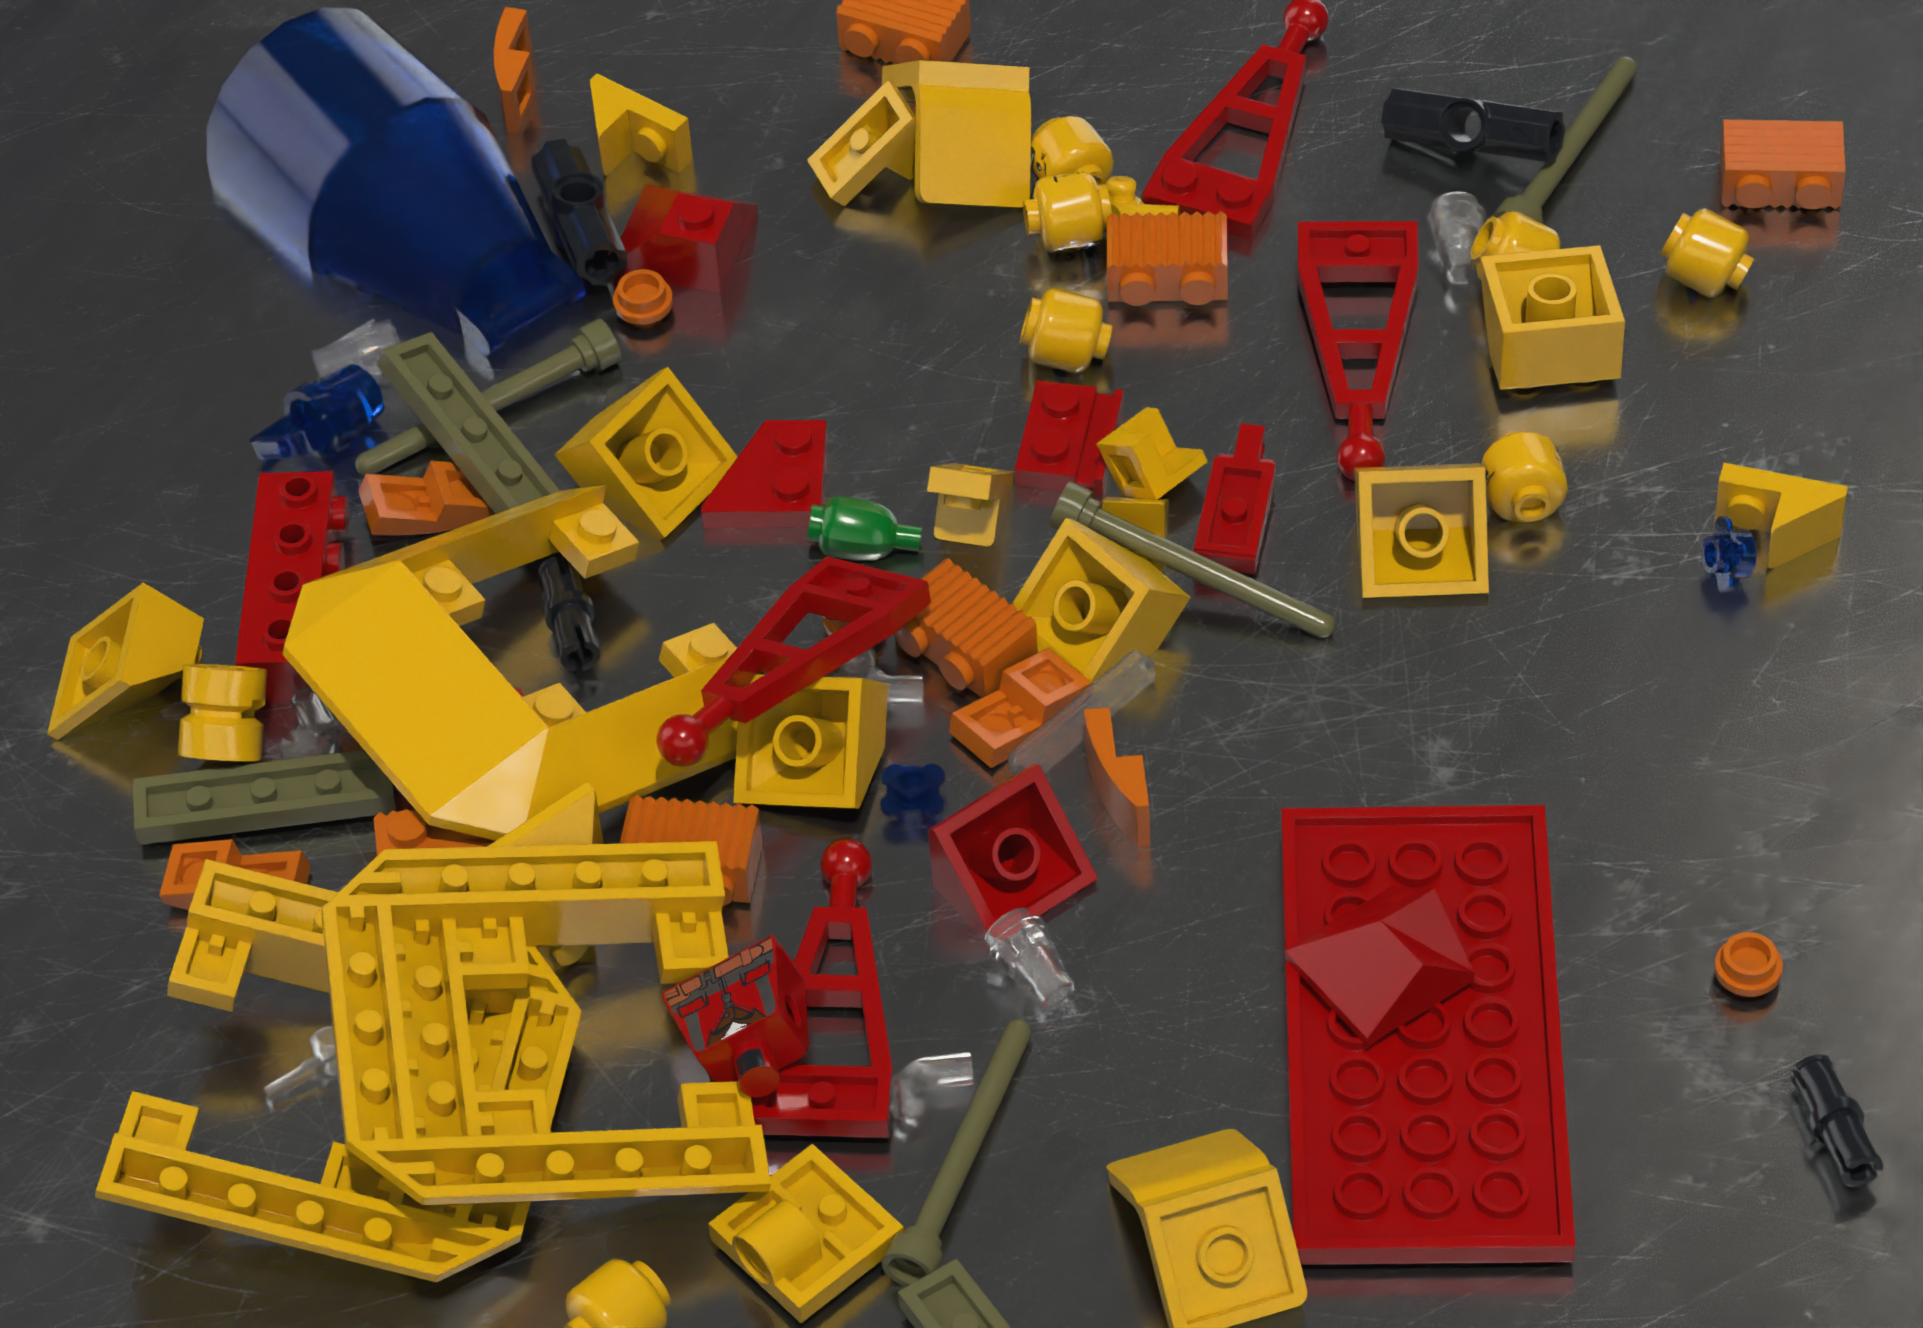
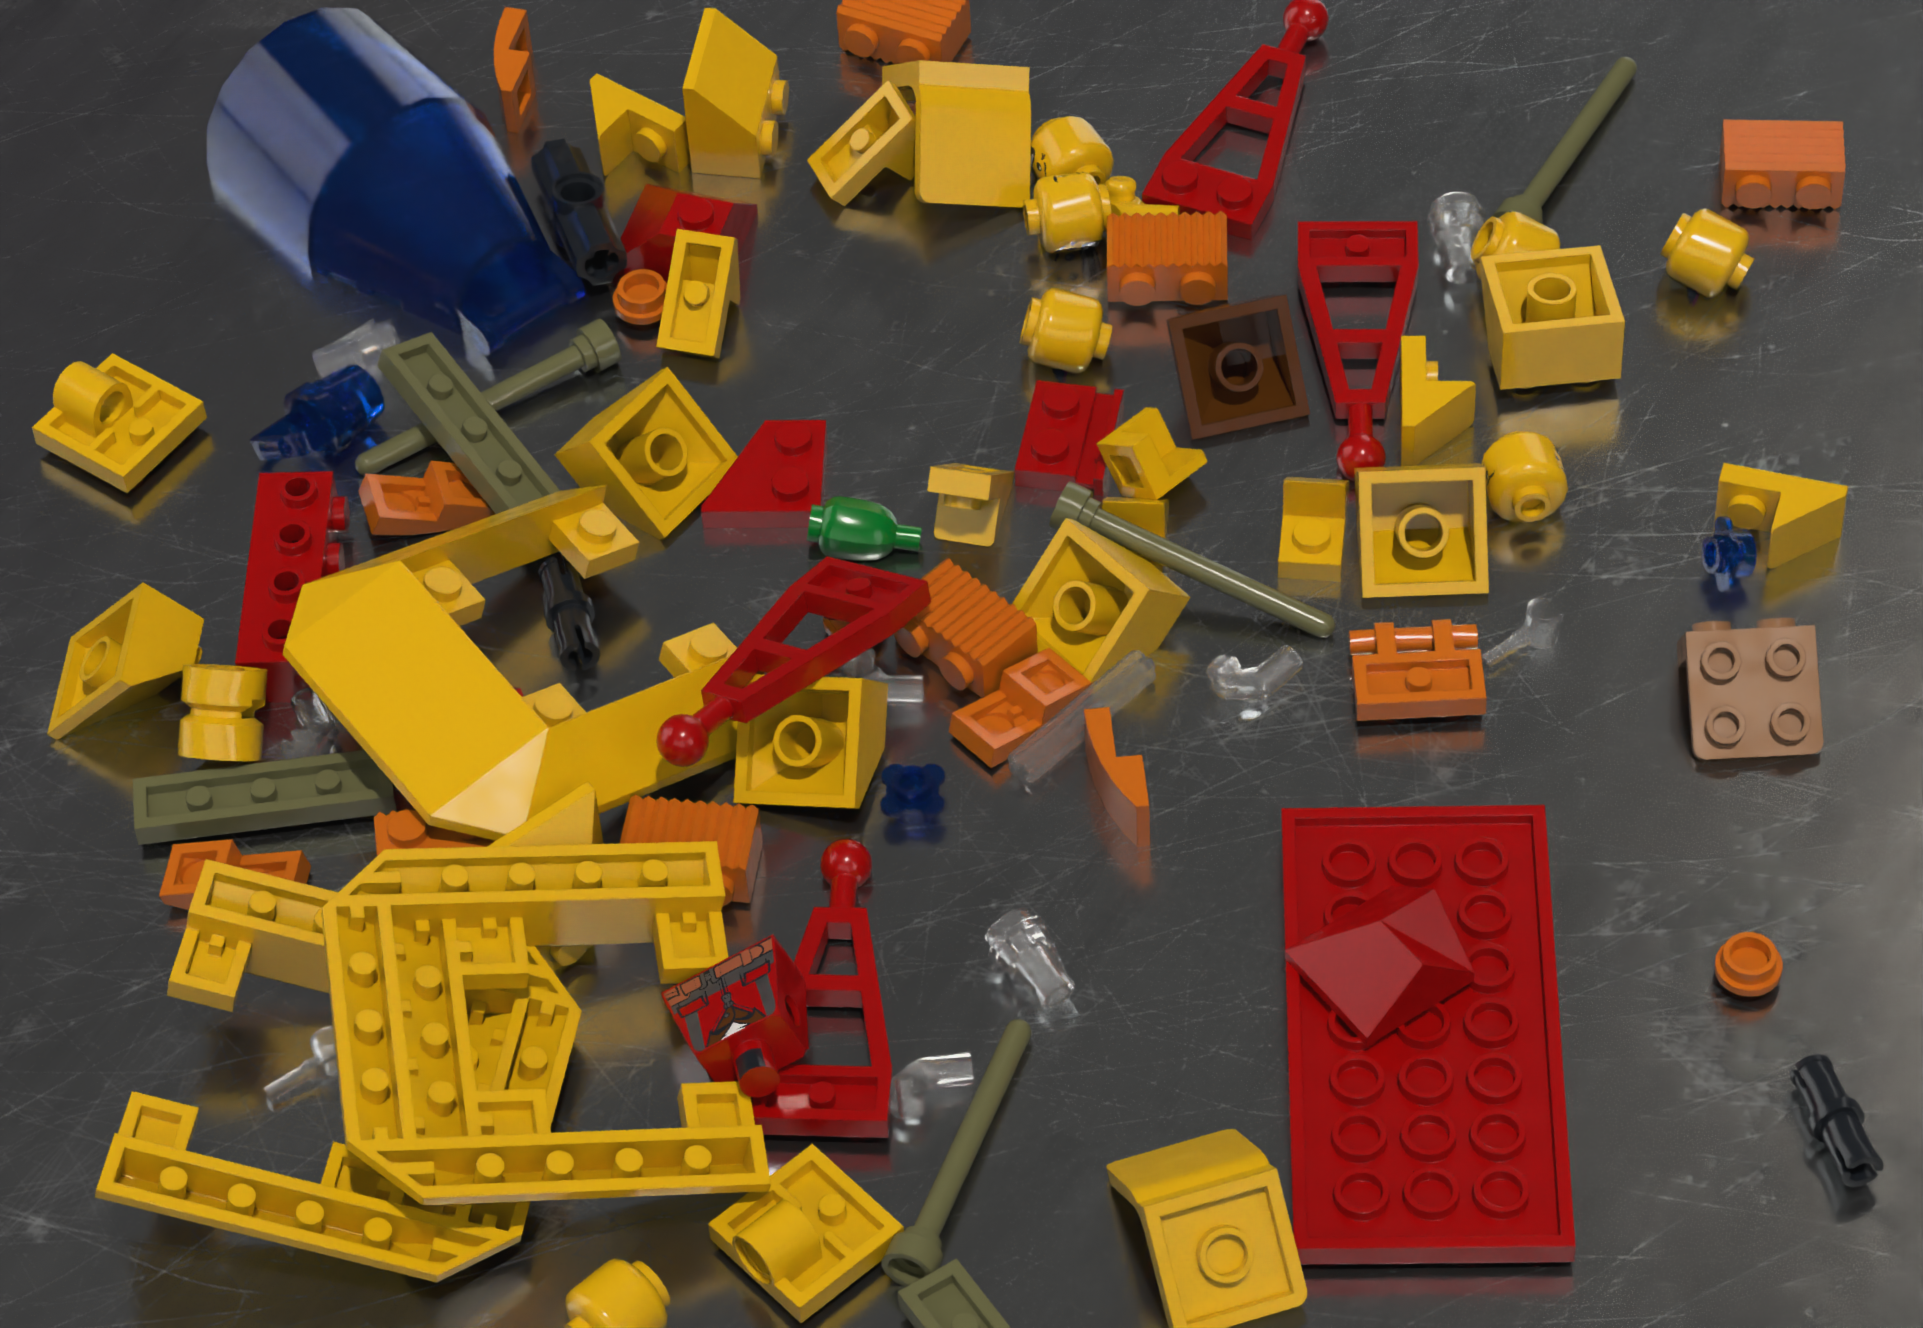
(116, 420): none -> yellow plate
(698, 293): none -> yellow slope
(731, 100): none -> yellow slope
(1008, 853): red slope -> none
(1237, 503): red hinge -> none
(1238, 366): none -> reddish brown slope
(1253, 684): none -> clear arm
(1313, 528): none -> yellow slope
(1417, 671): none -> orange plate
(1429, 408): none -> yellow slope
(1503, 132): black piece -> none
(1534, 632): none -> clear hand
(1752, 690): none -> medium nougat bracket

